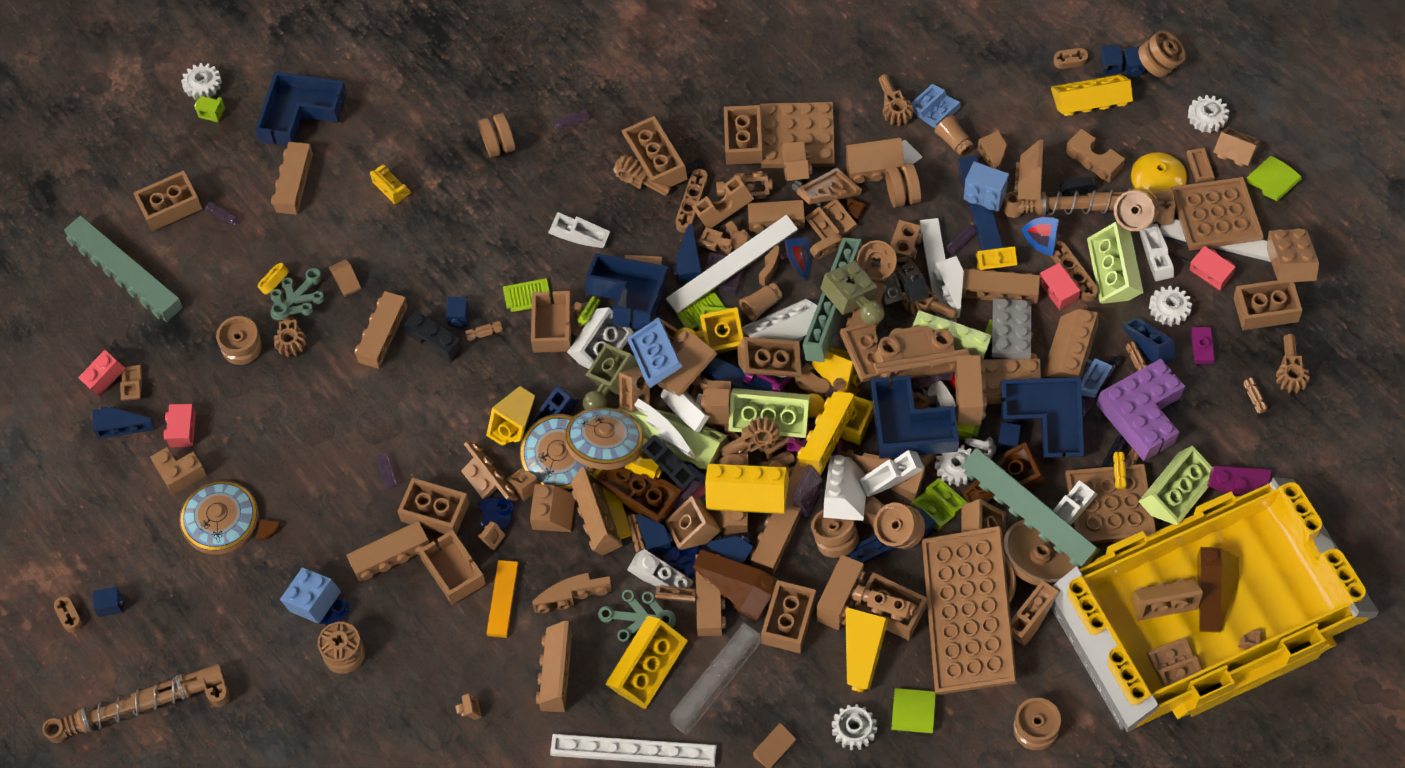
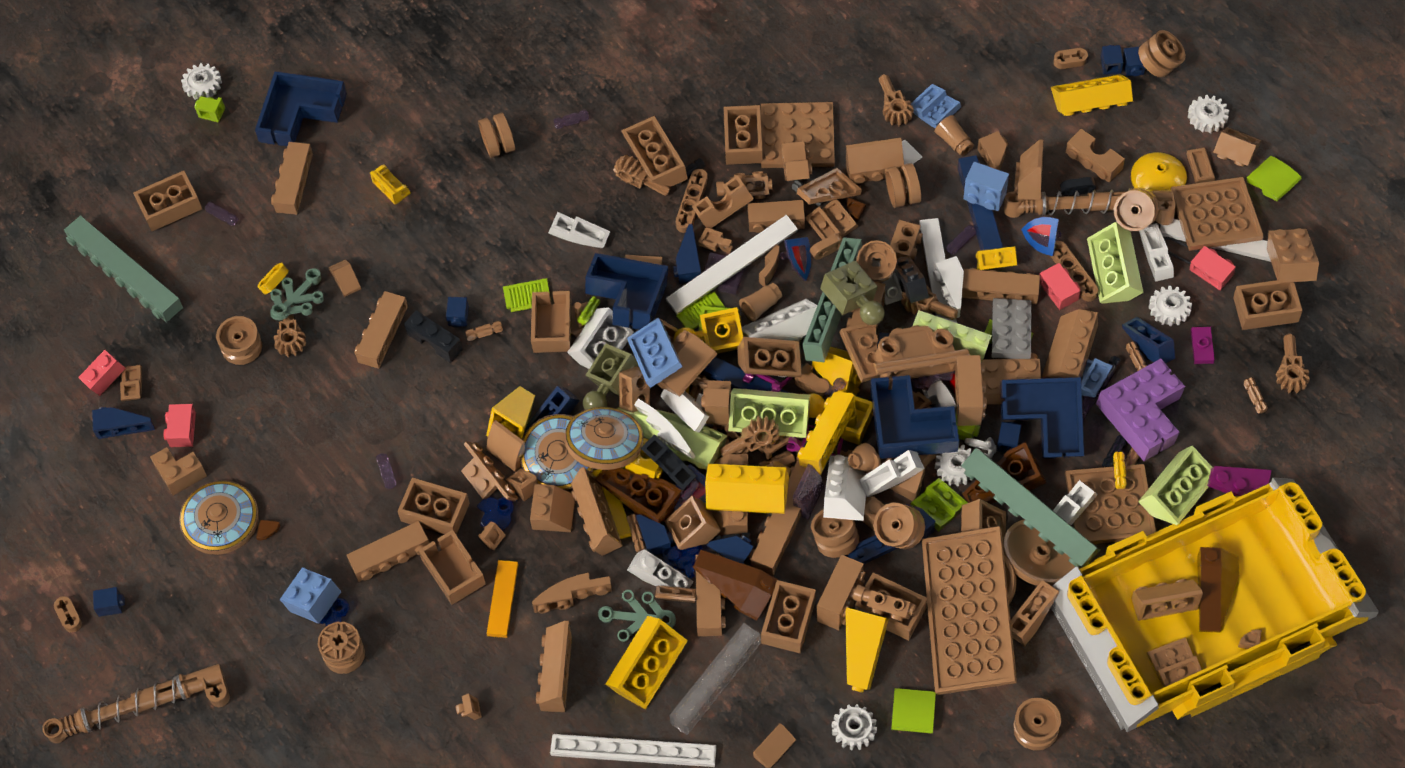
(505, 446): none -> medium nougat slope
(738, 238): medium nougat plate -> none
(864, 458): none -> medium nougat piece

